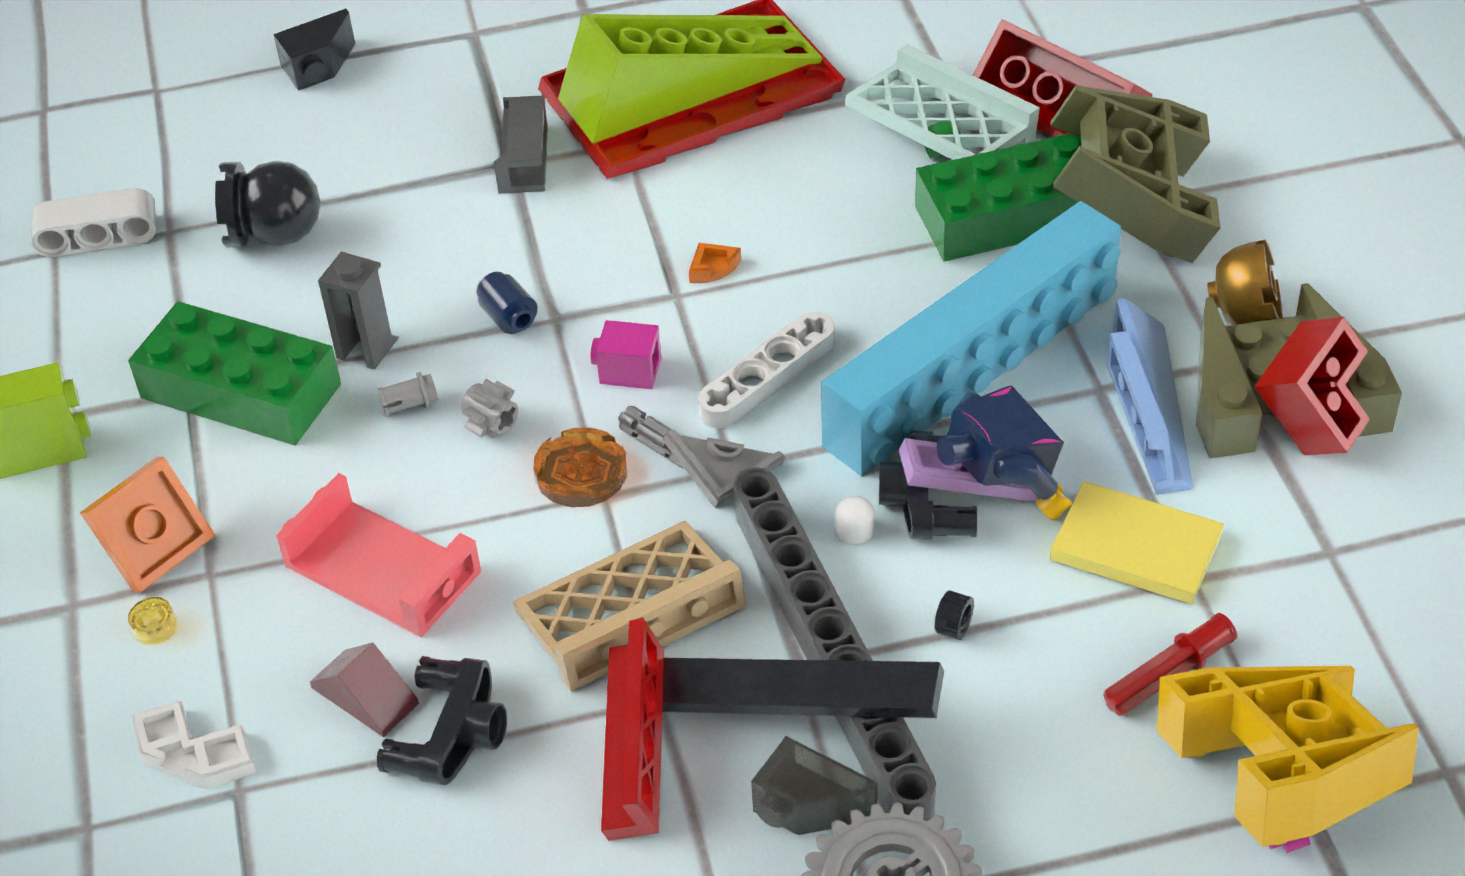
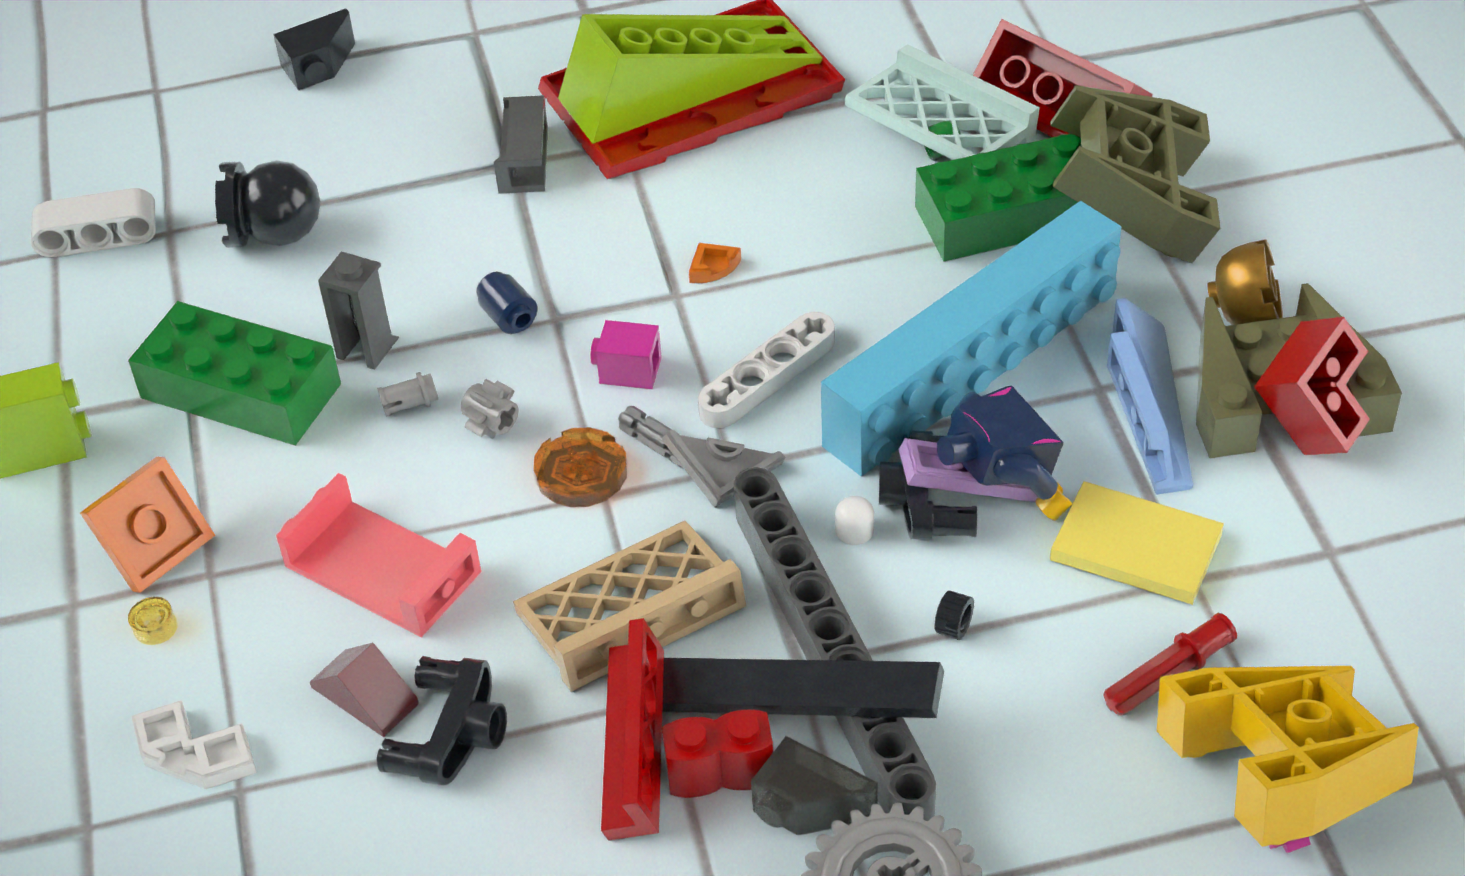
(716, 753): none -> red brick

